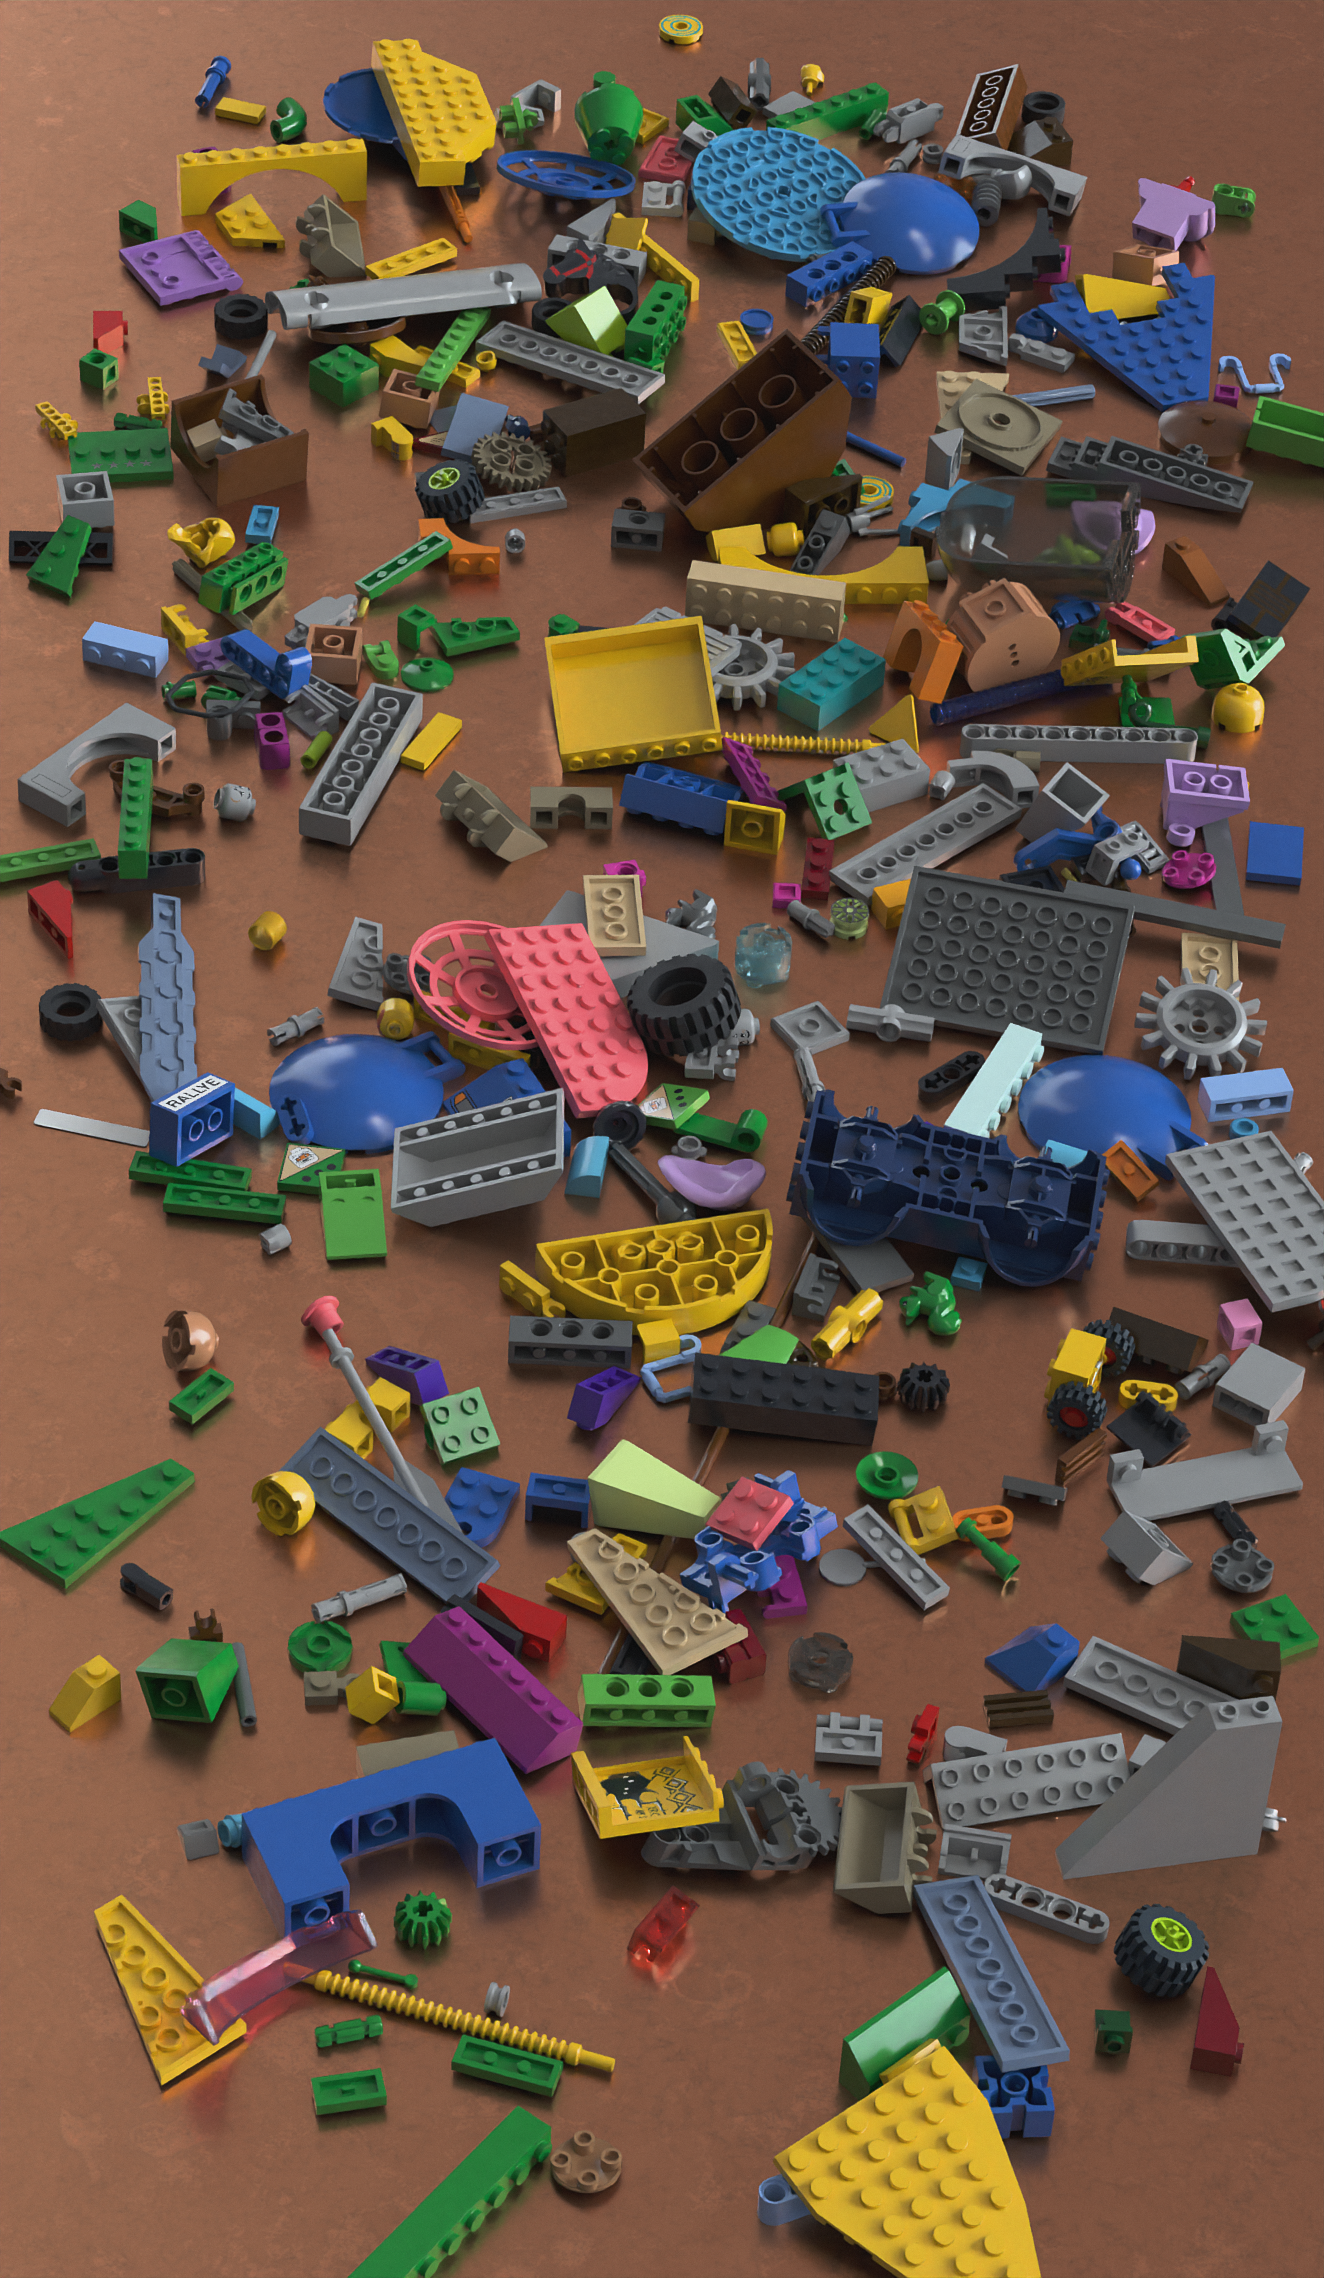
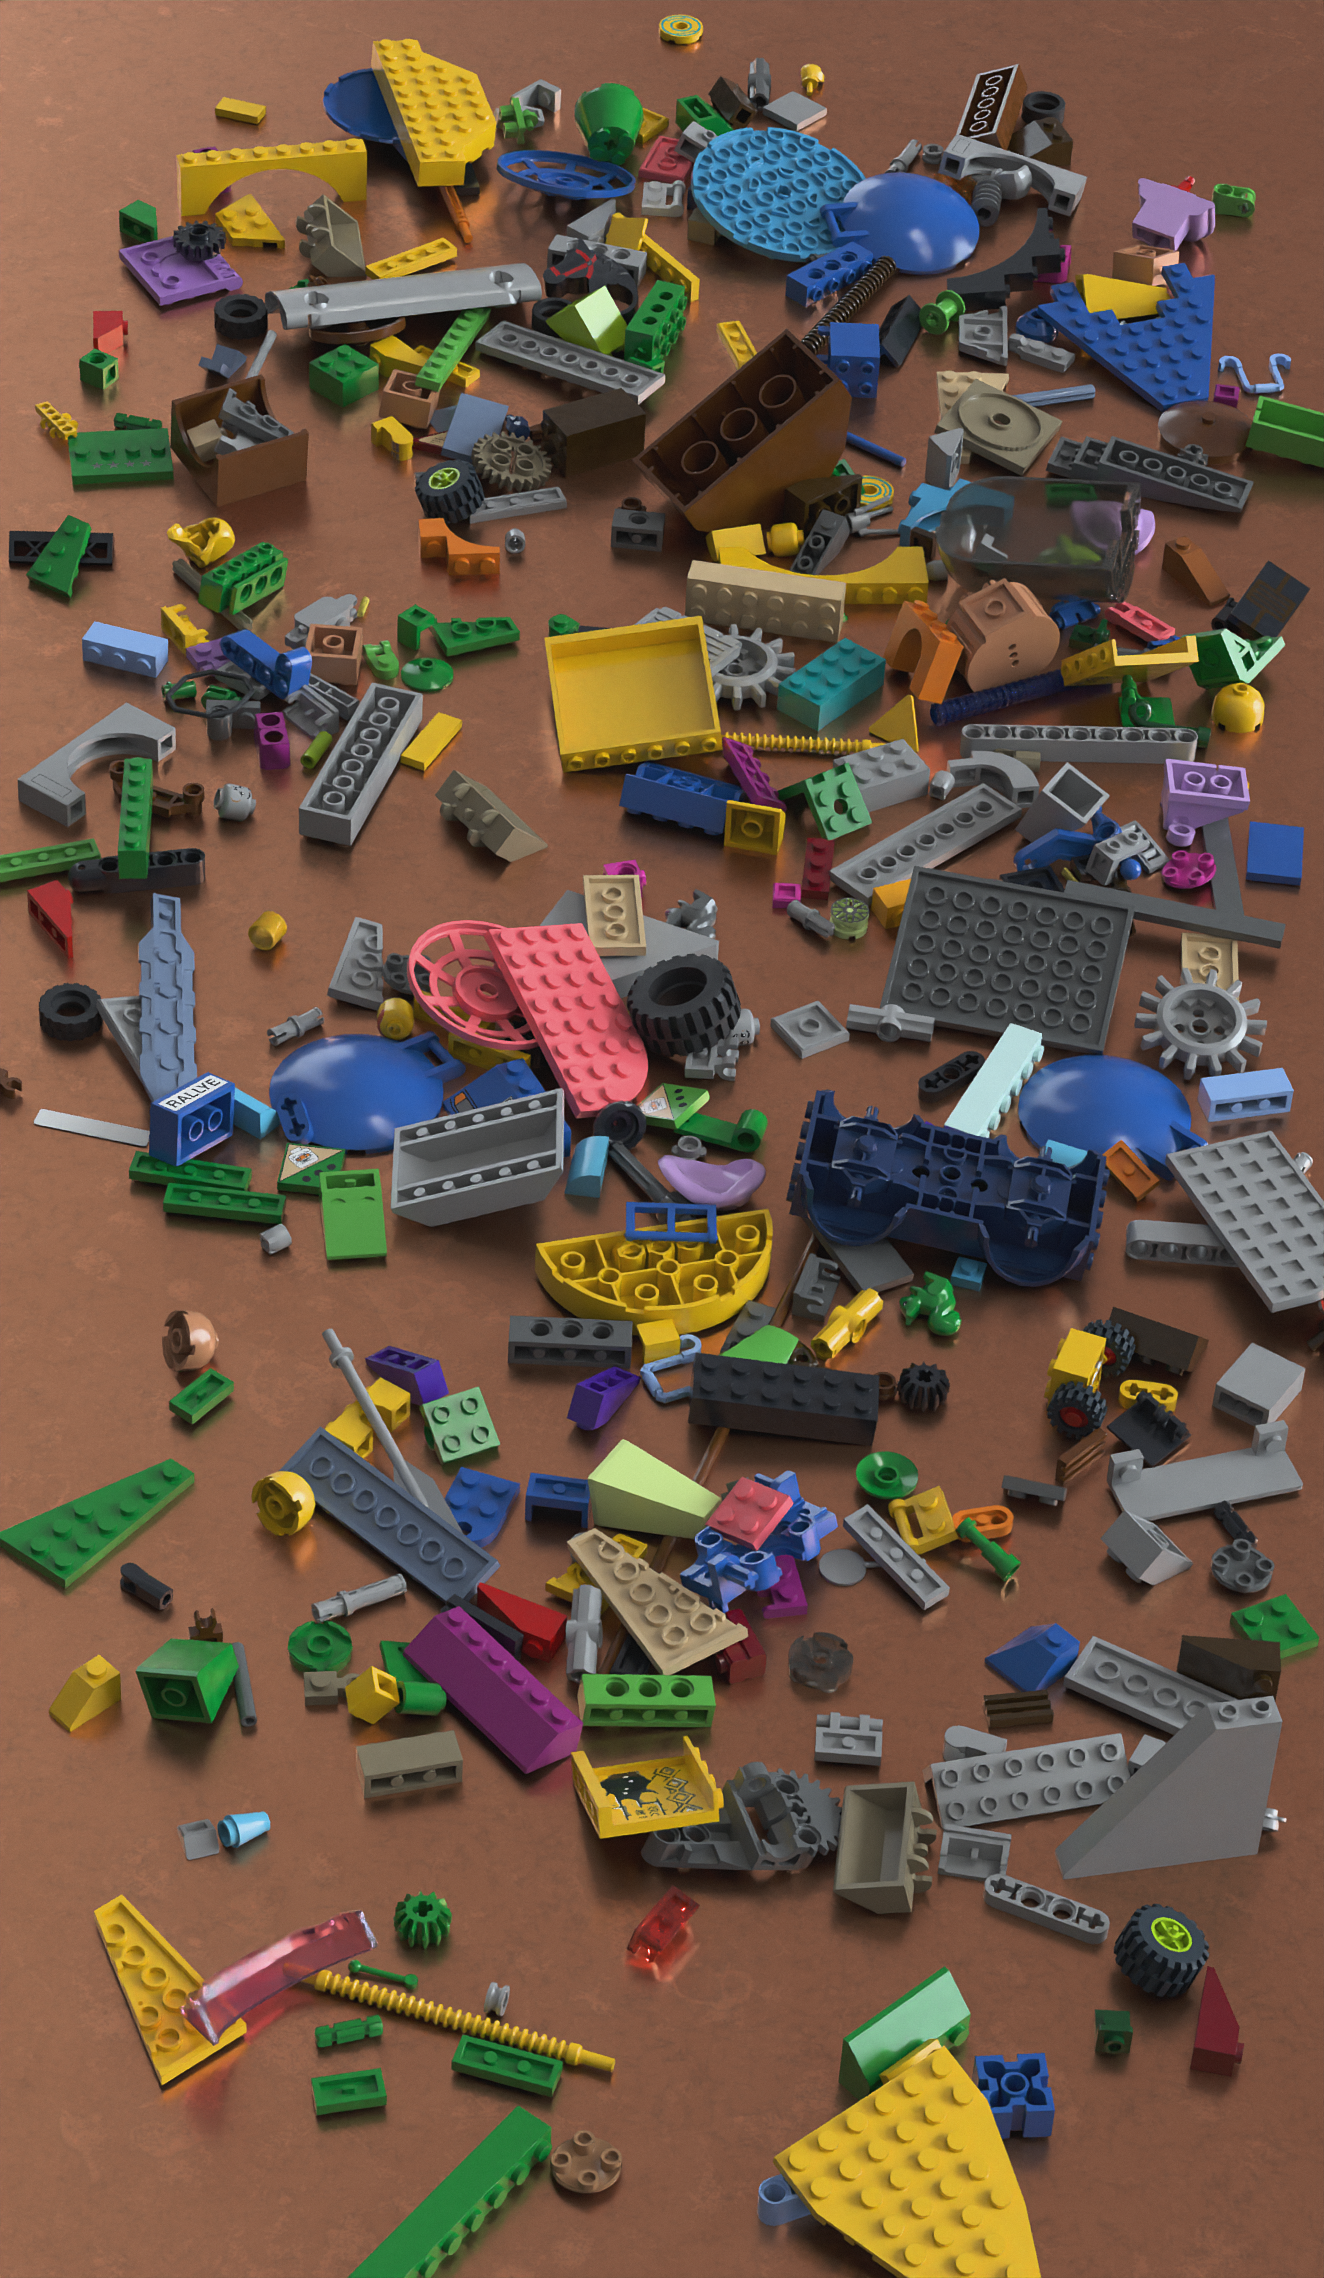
(86, 498): light grey brick -> none
(154, 401): yellow piece -> none
(199, 240): none -> black gear
(215, 76): blue pin -> none
(261, 524): dark azure plate -> none
(291, 122): green cylinder -> none
(323, 1315): coral piece -> none
(403, 565): green plate -> none
(453, 1796): blue arch -> none
(488, 356): yellow hinge -> none
(528, 1291): yellow plate -> none
(584, 1632): none -> light grey piece
(591, 804): dark tan arch -> none
(603, 77): green tile -> none
(671, 1209): none -> blue window
(757, 321): blue piece -> none
(763, 954): clear light blue brick -> none
(808, 1073): light grey pin -> none
(834, 114): green brick -> none
(868, 306): yellow slope -> none
(873, 117): green cone -> none
(909, 121): light grey hinge -> none
(923, 1728): red plate -> none
(991, 1974): sand blue plate -> none
(1191, 1385): light grey pin -> none
(1239, 1324): bright pink brick -> none
(1242, 1127): dark azure tile -> none

